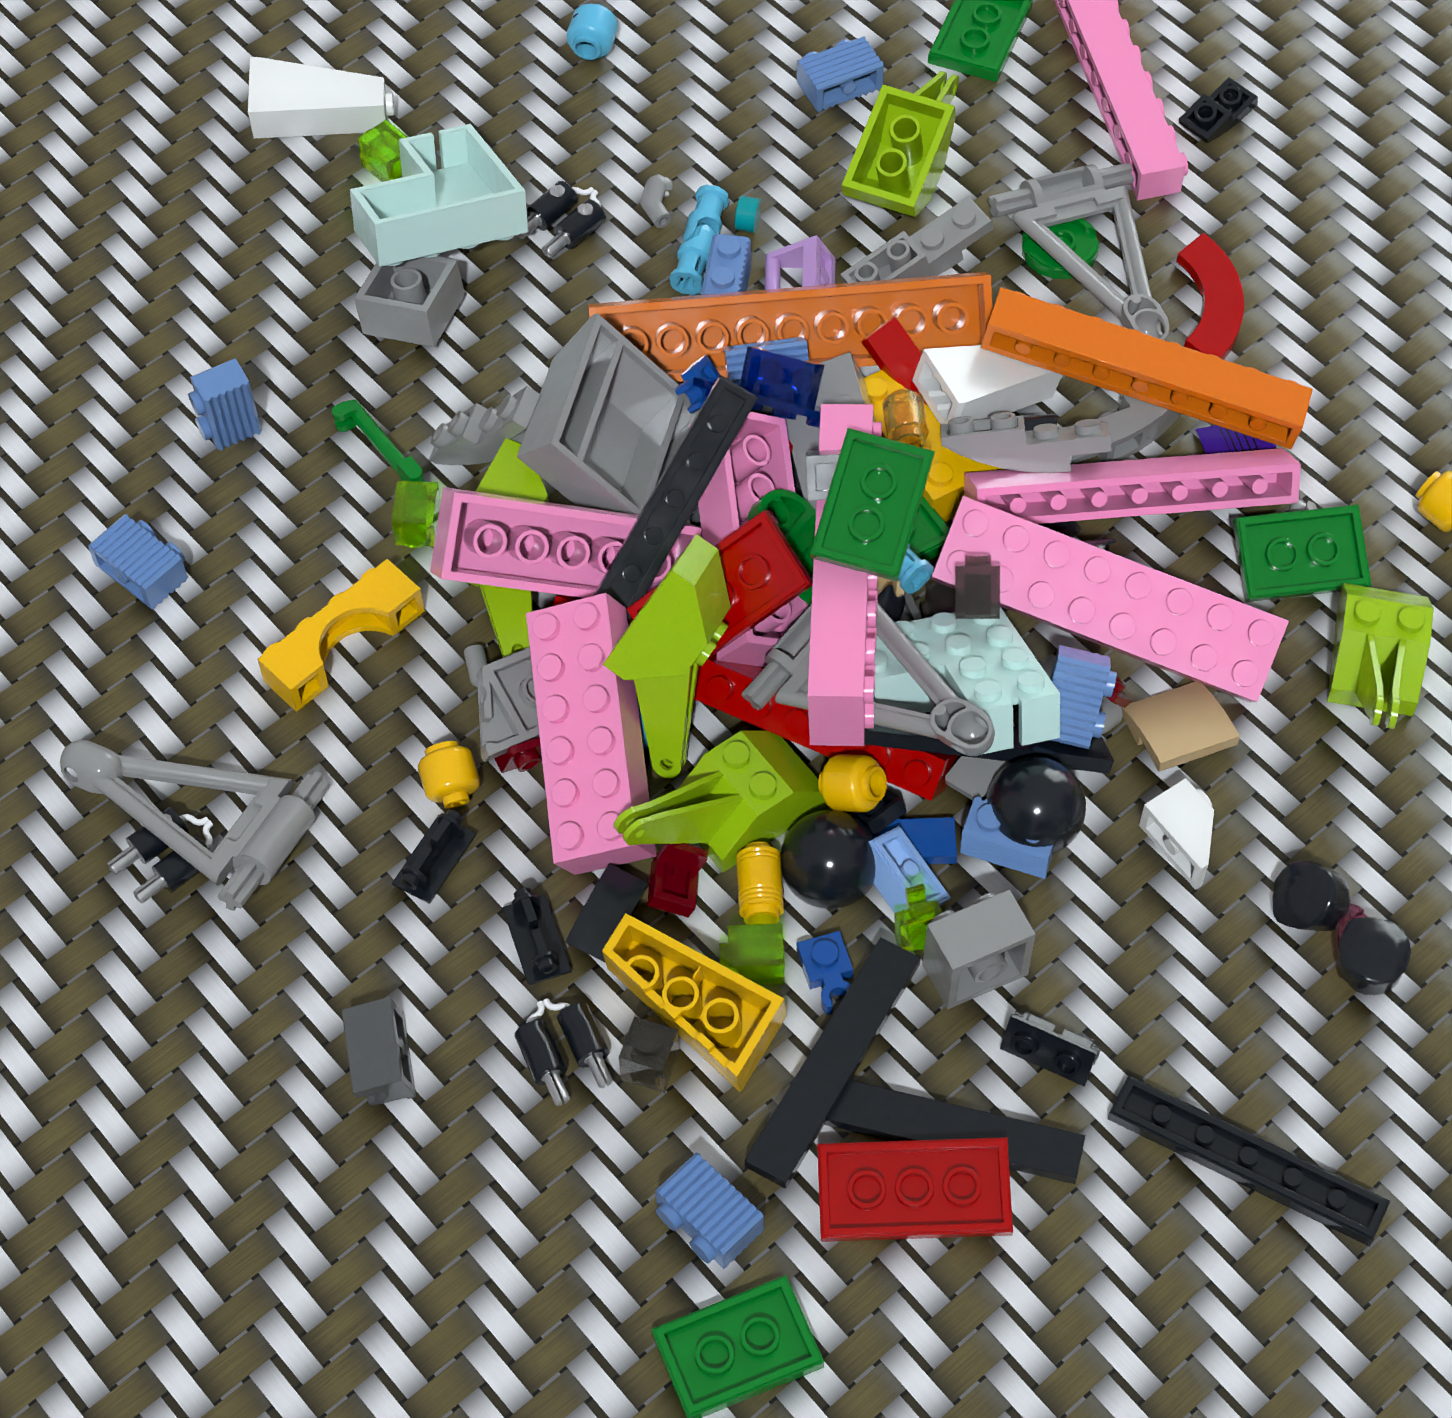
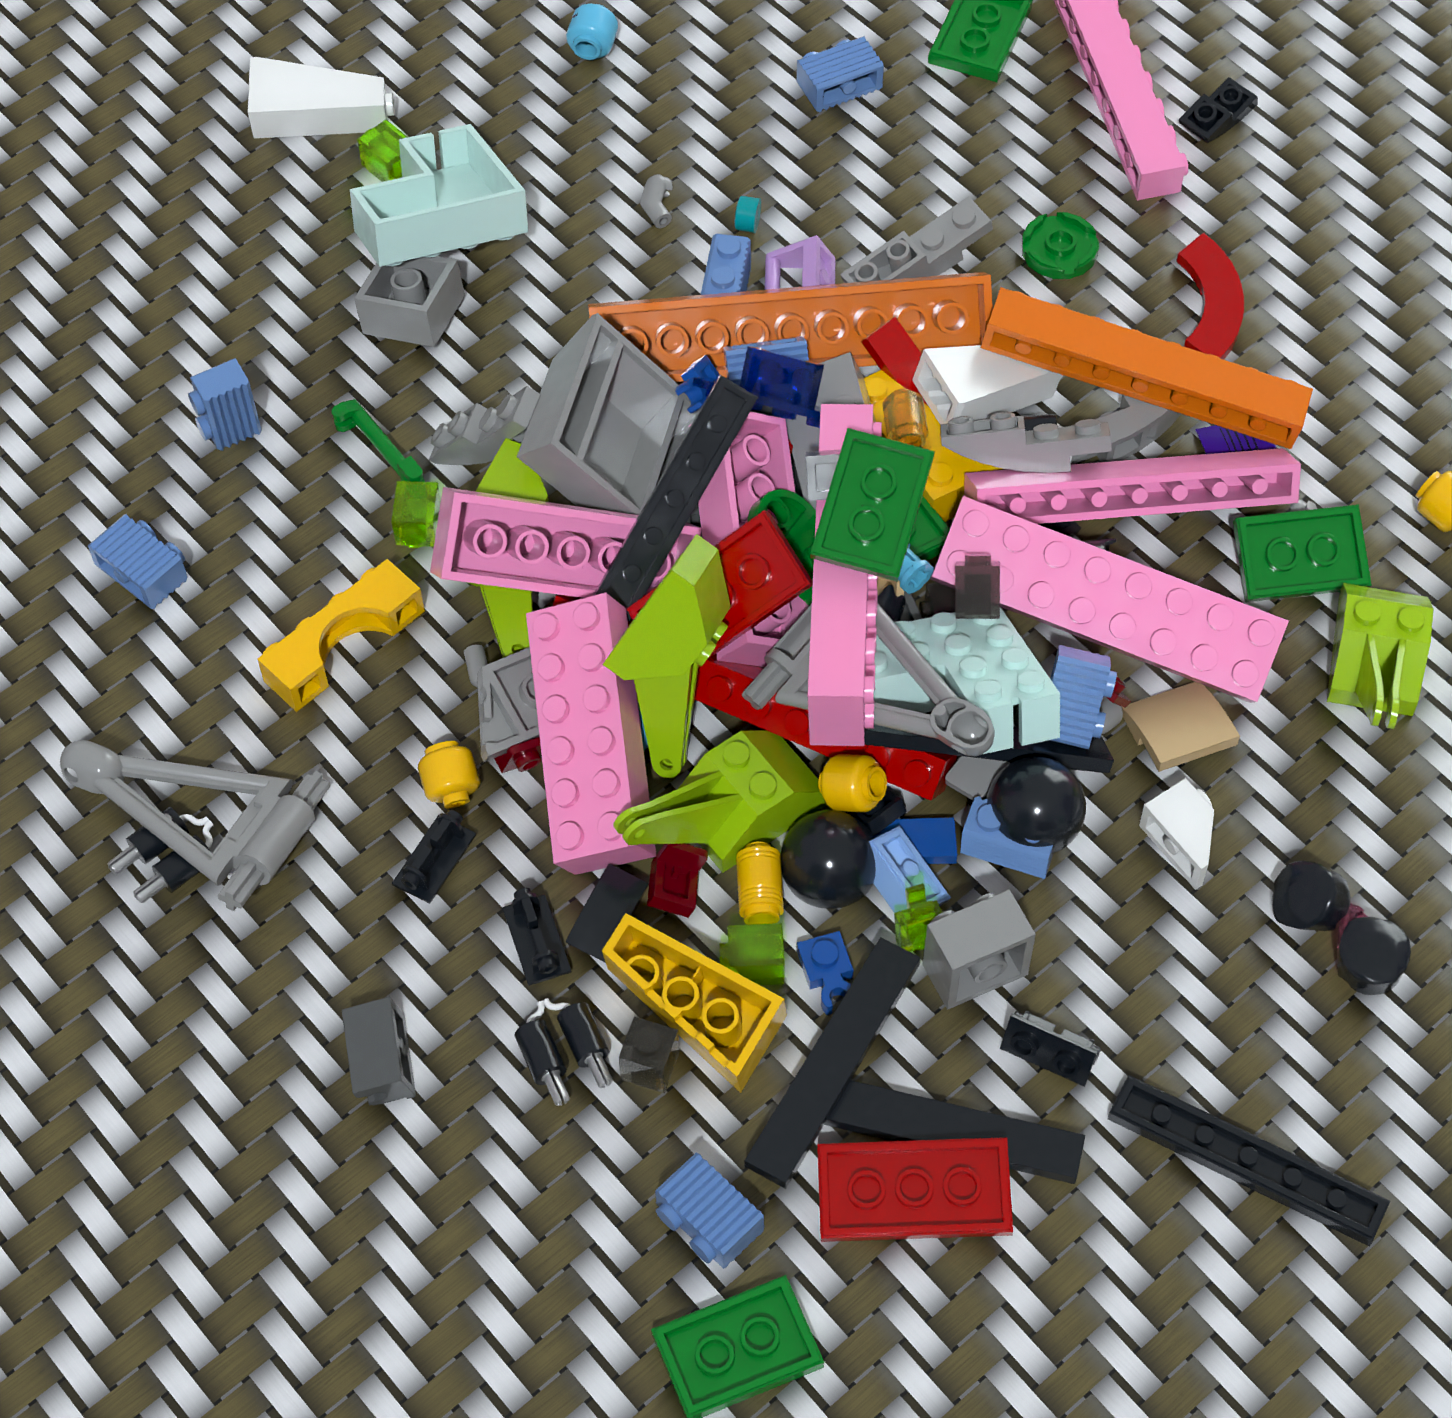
(572, 228): black piece -> none
(697, 238): medium azure piece -> none
(904, 147): lime slope -> none
(1078, 195): light grey piece -> none

